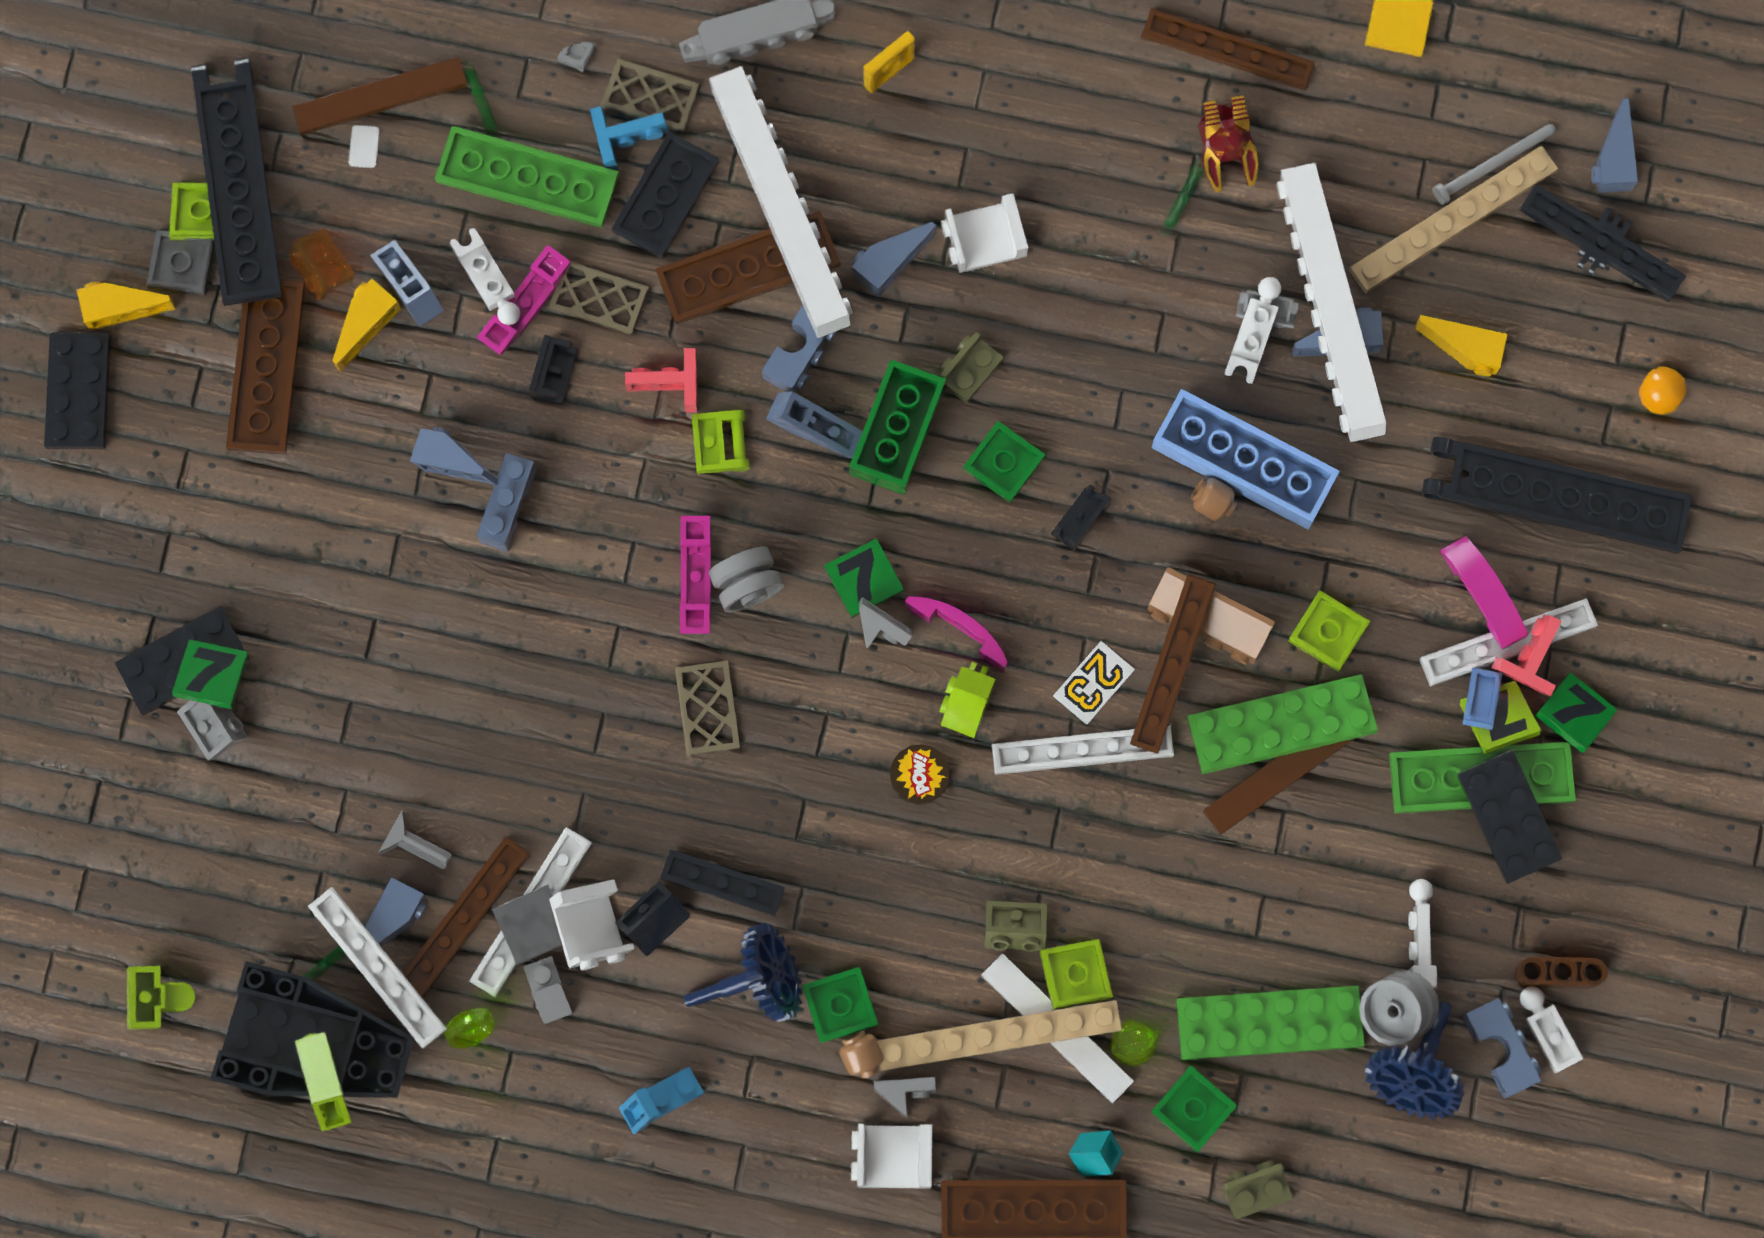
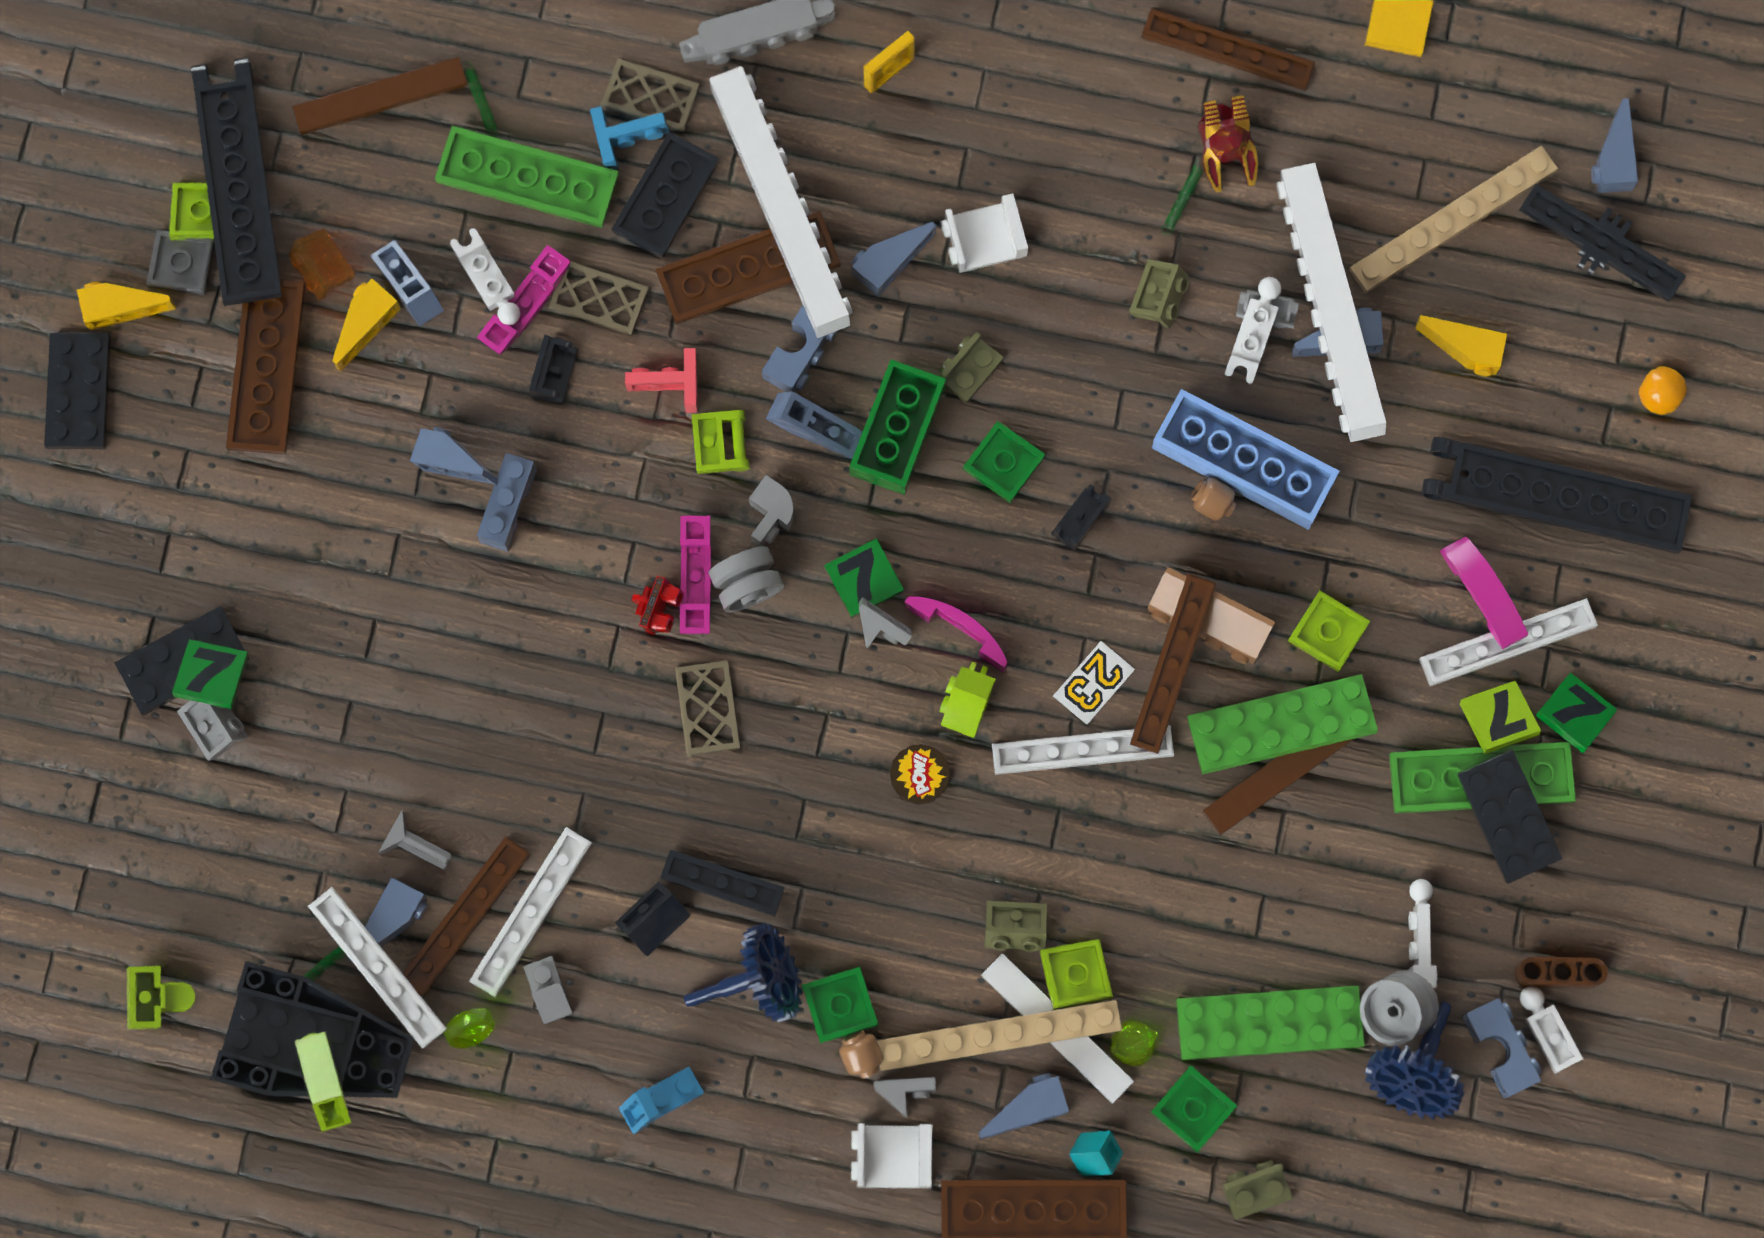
(363, 146): white sticker -> none
(529, 925): flat silver tile -> none
(577, 55): light grey tile -> none
(588, 925): white panel -> none
(653, 603): none -> red hips
(776, 505): none -> light grey brick
(1034, 1104): none -> sand blue slope
(1160, 292): none -> olive bracket
(1443, 193): light grey bar -> none
(1482, 698): medium blue tile -> none
(1532, 656): coral bracket -> none

